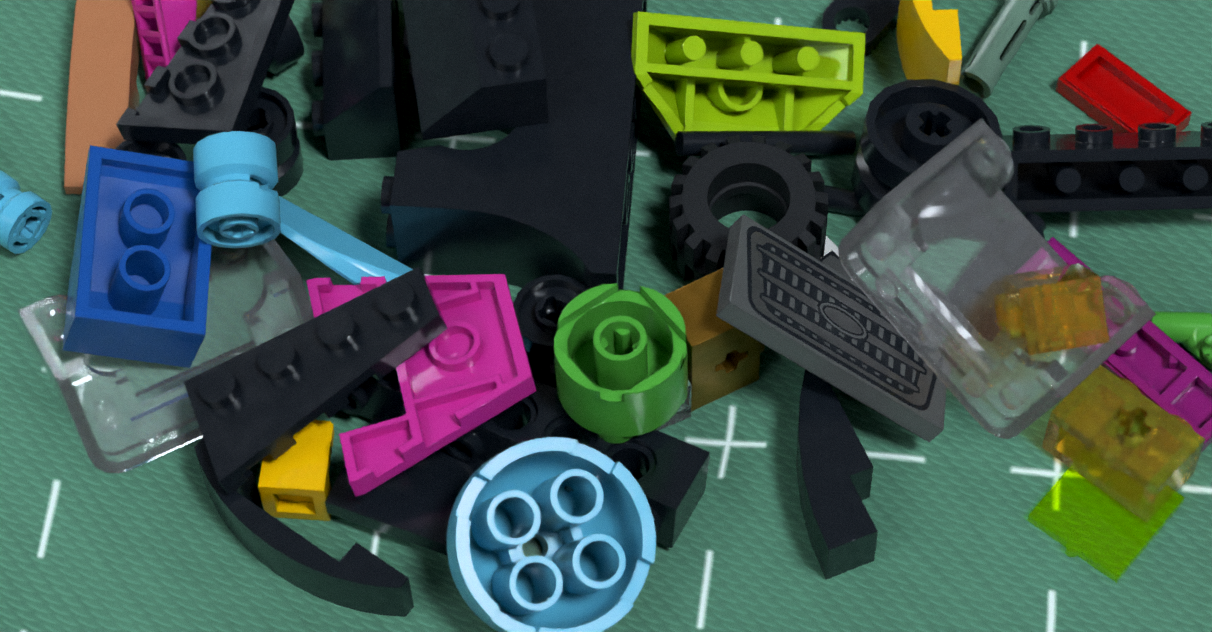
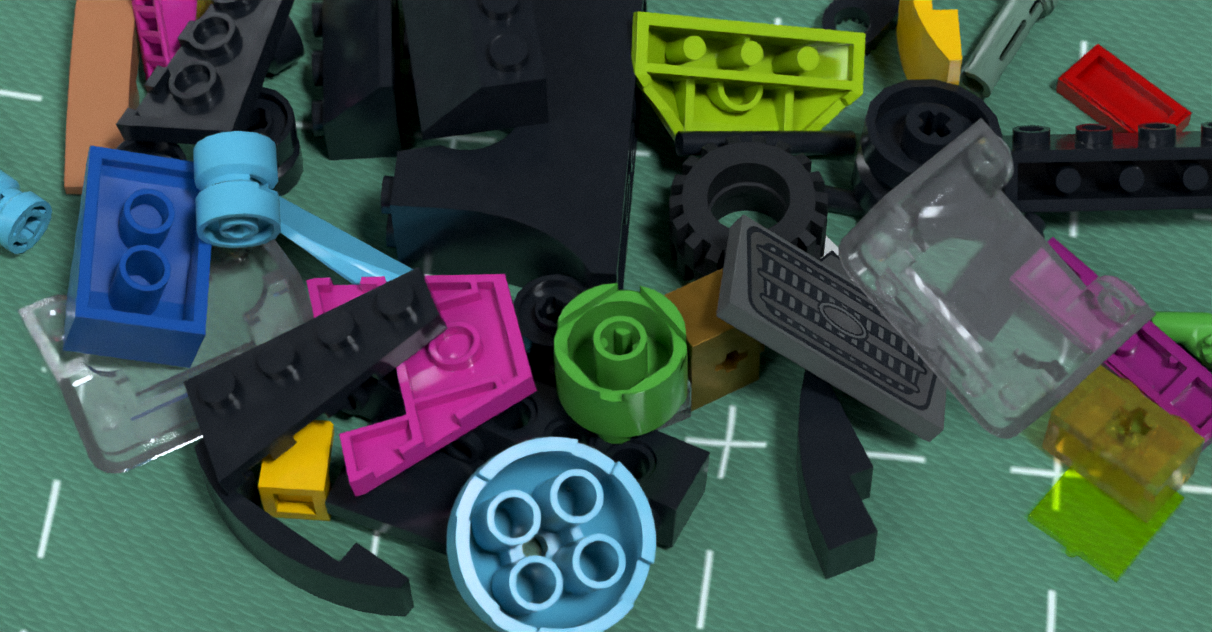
(1052, 309): clear yellow brick -> none

